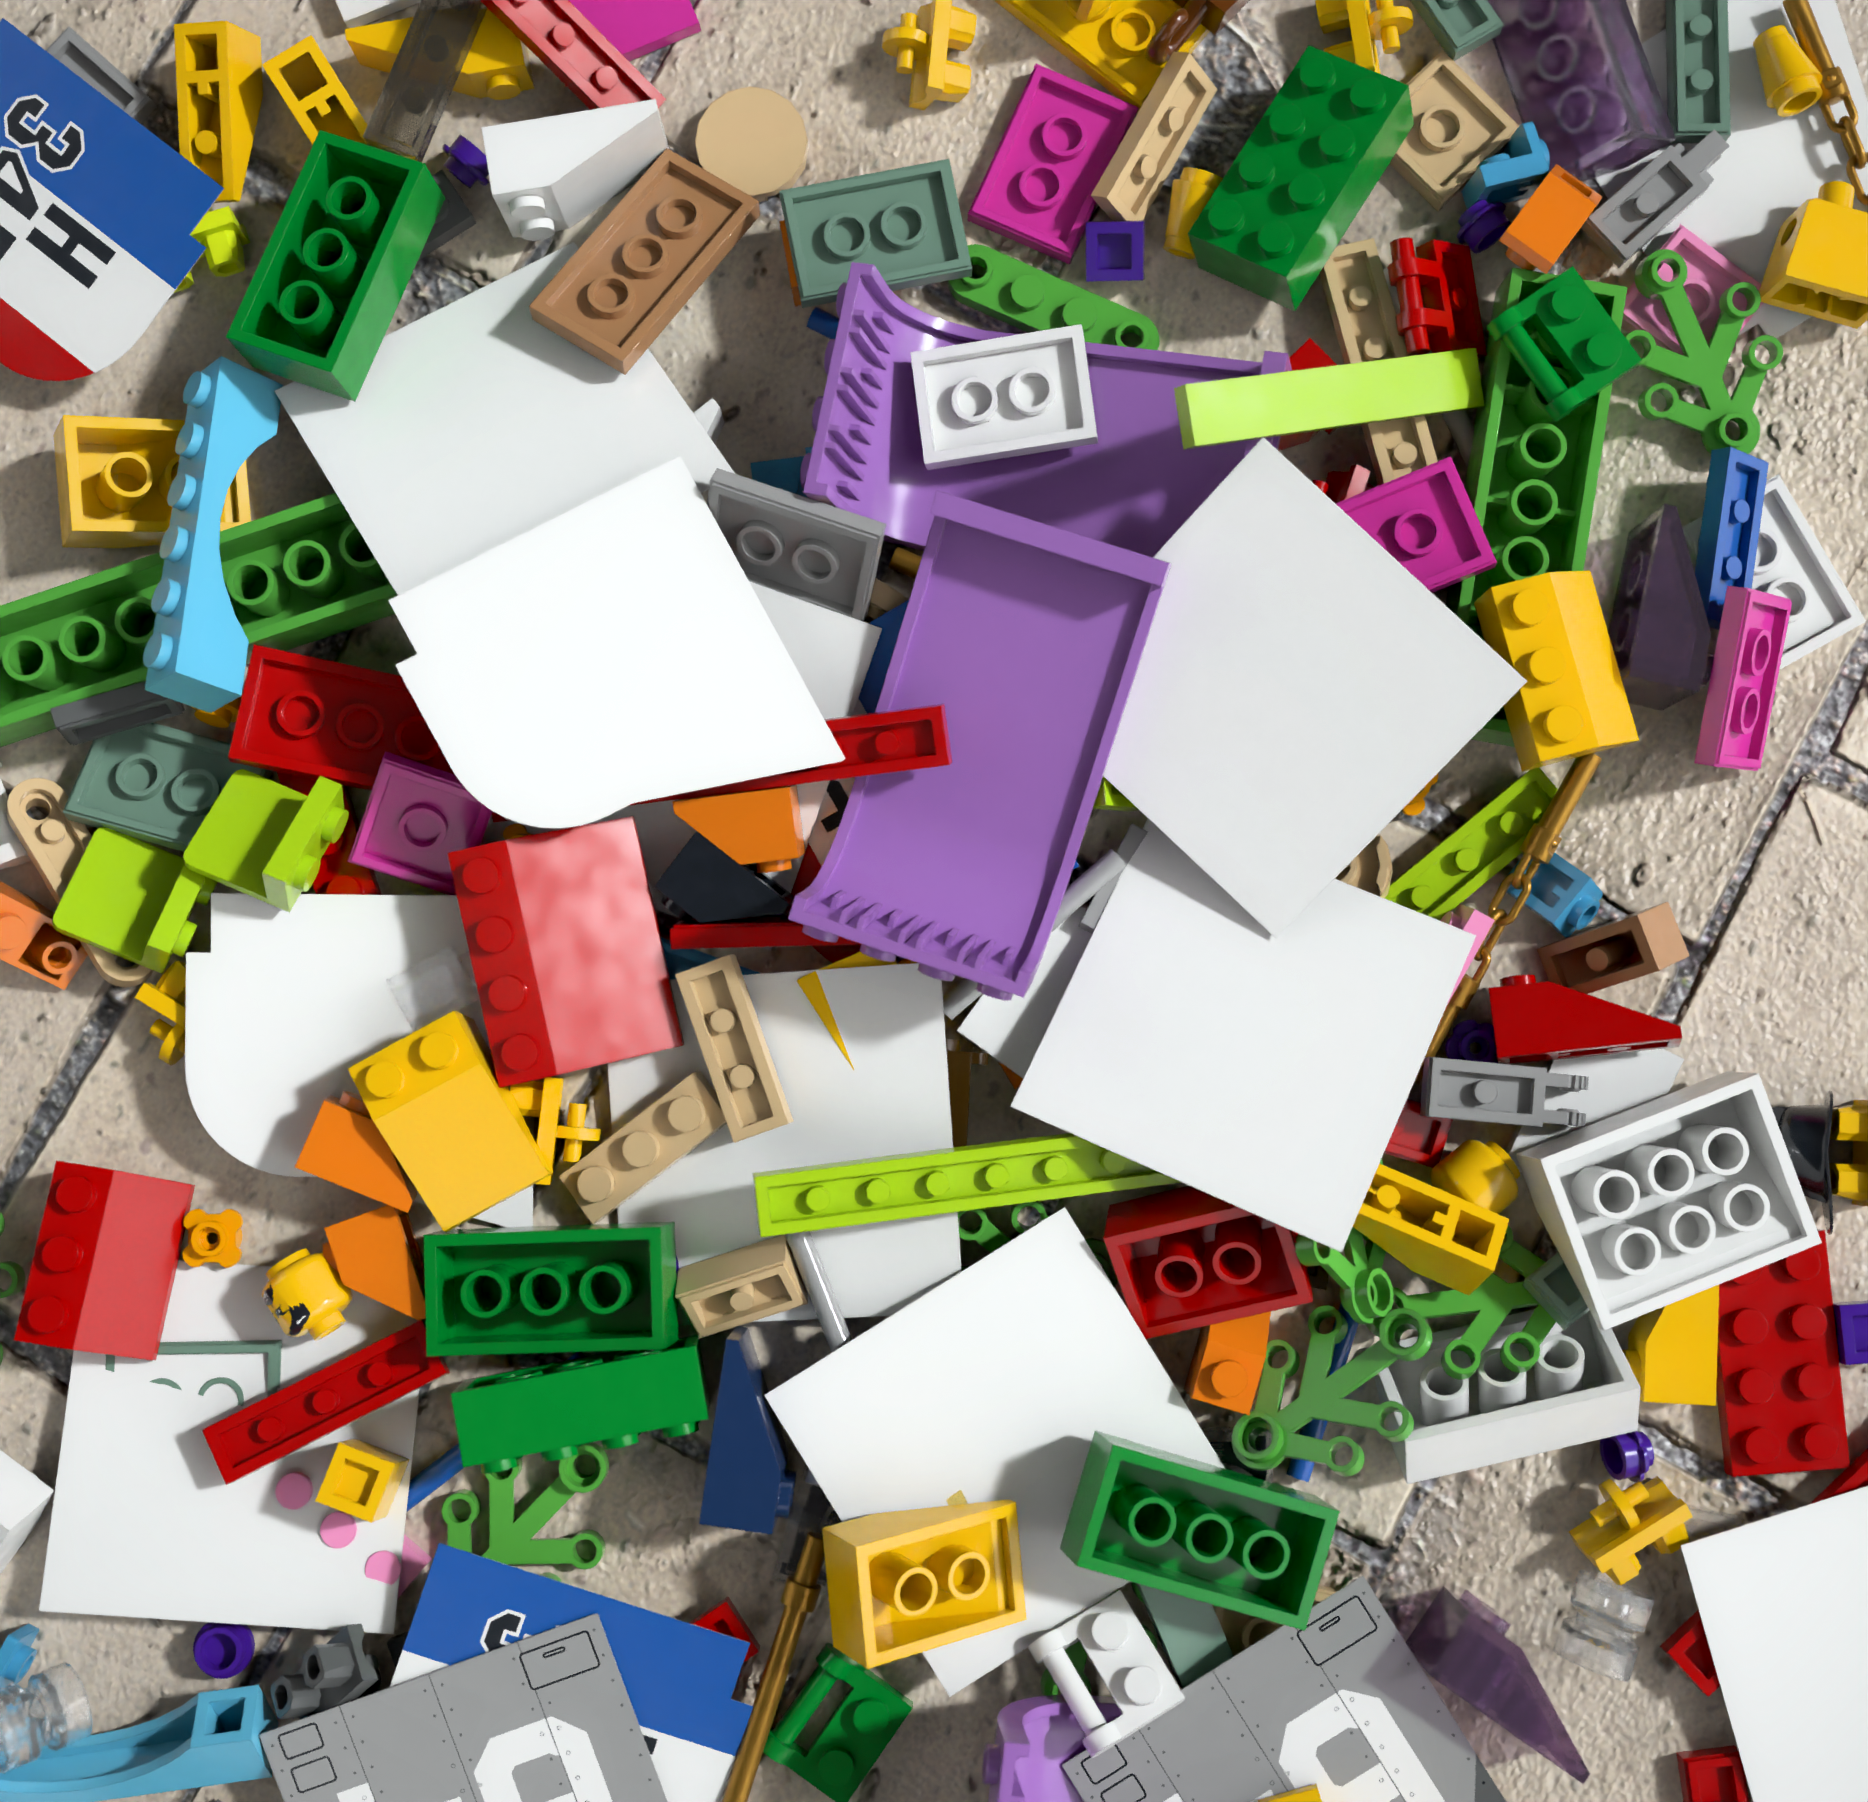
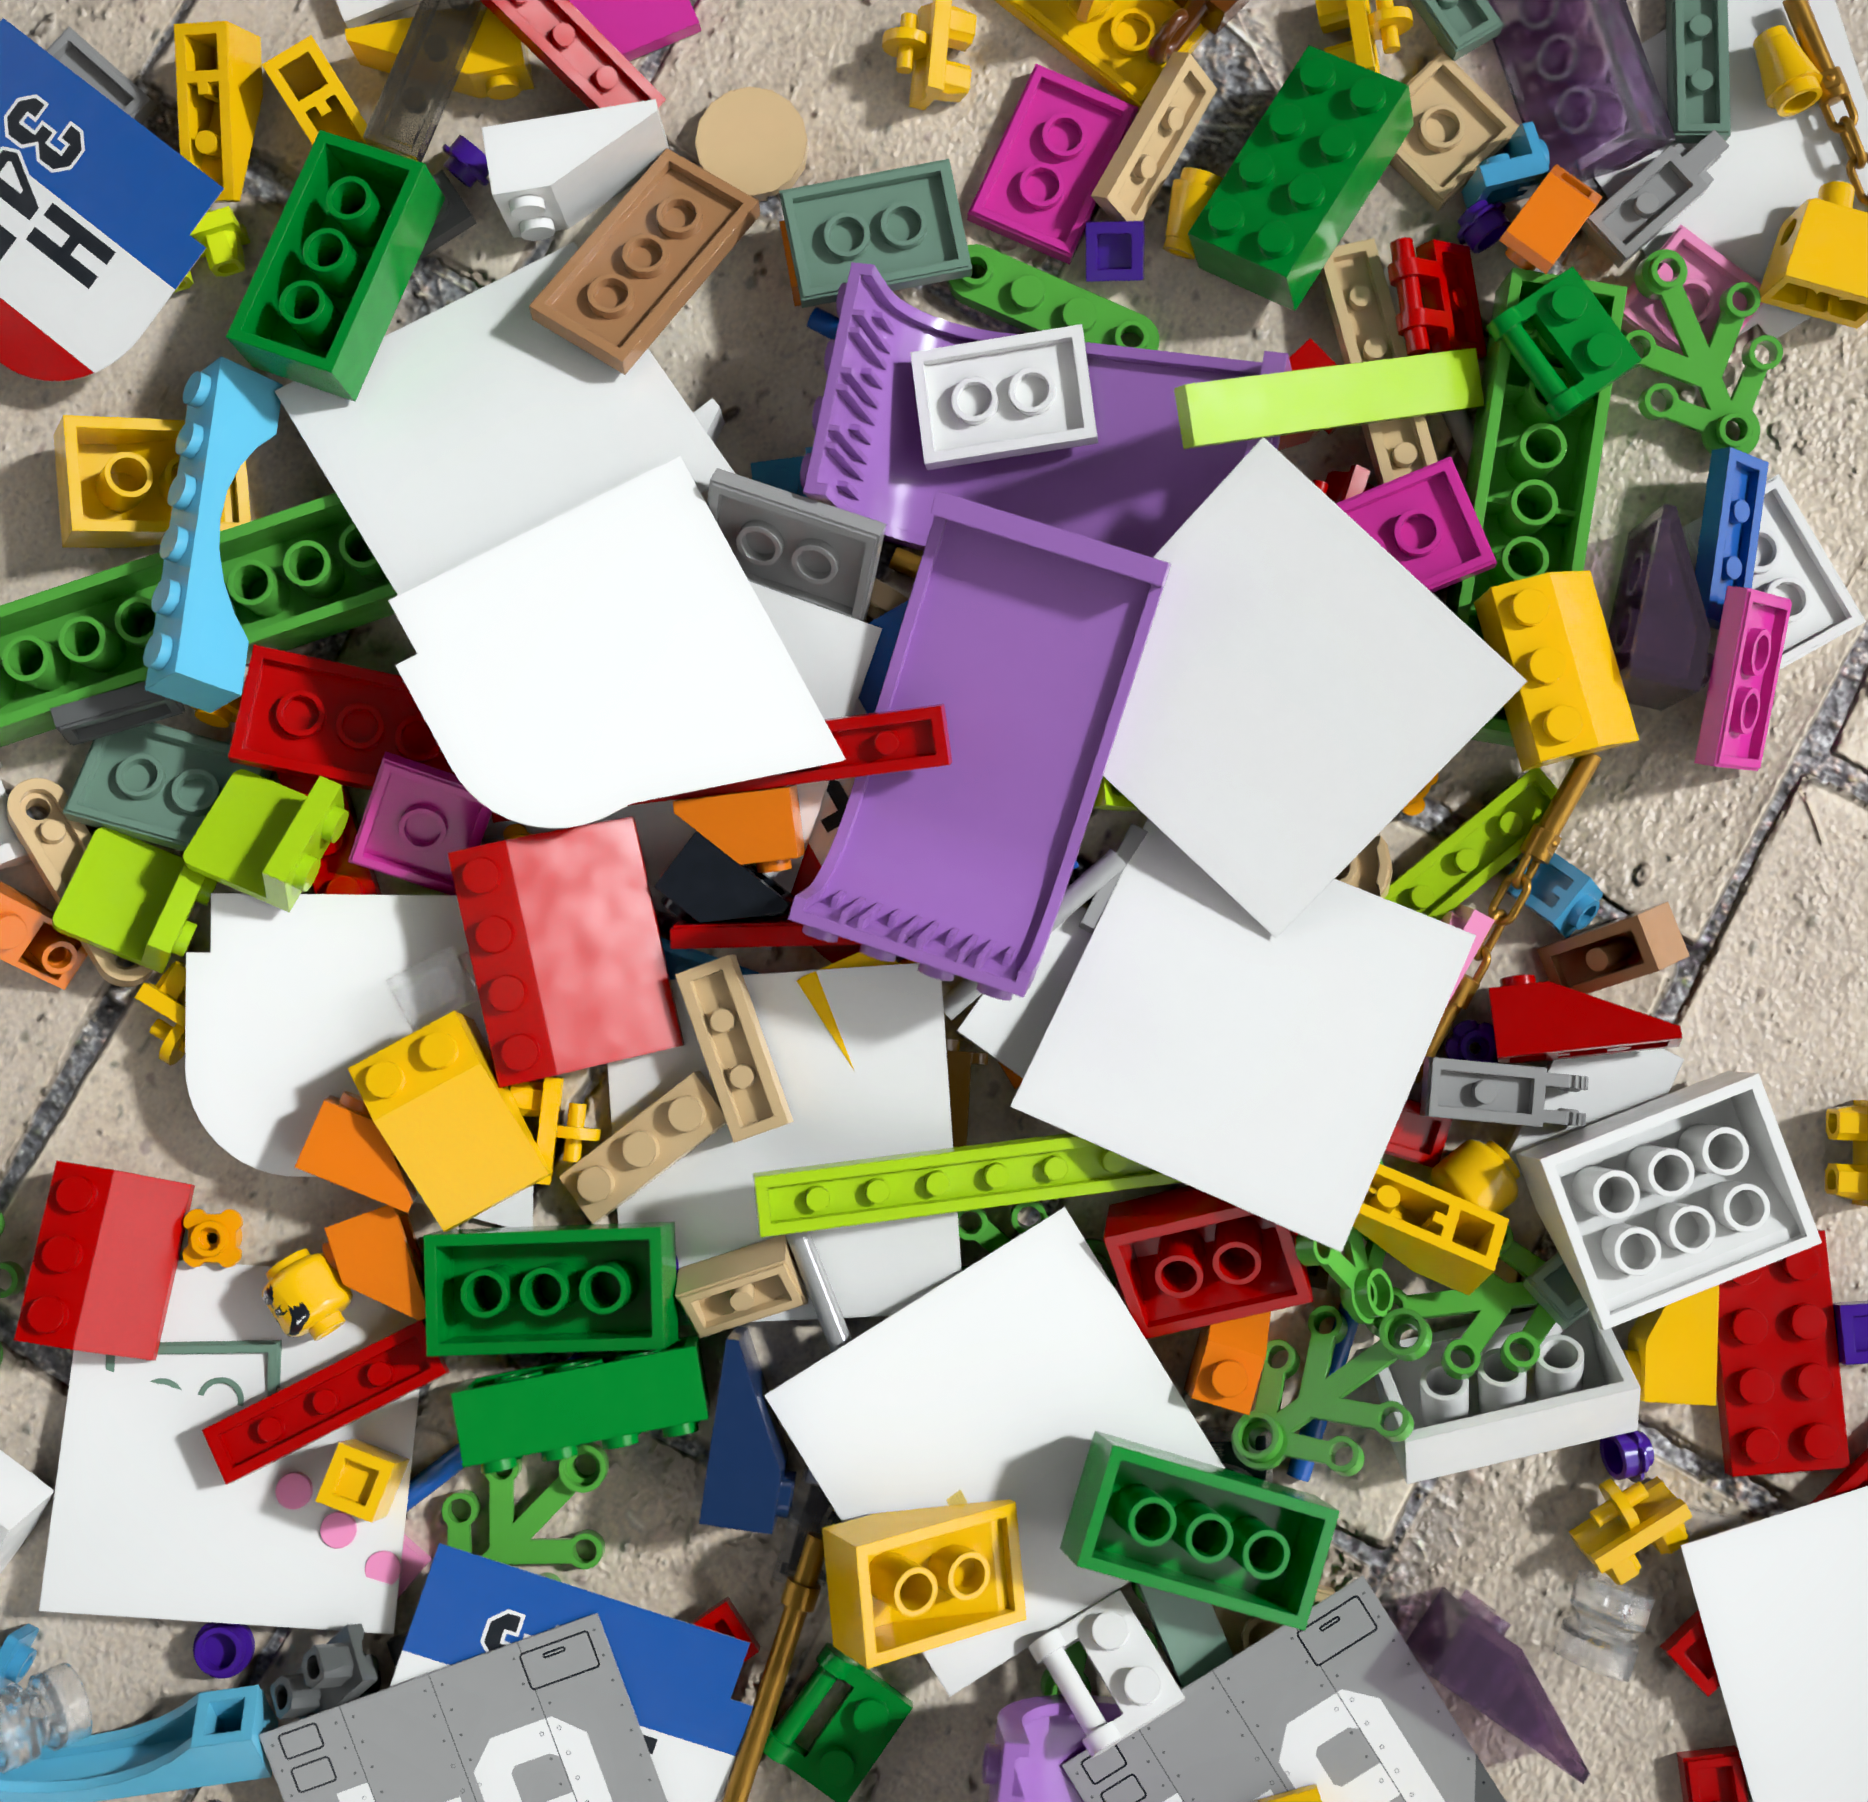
(1807, 1140): black piece -> none

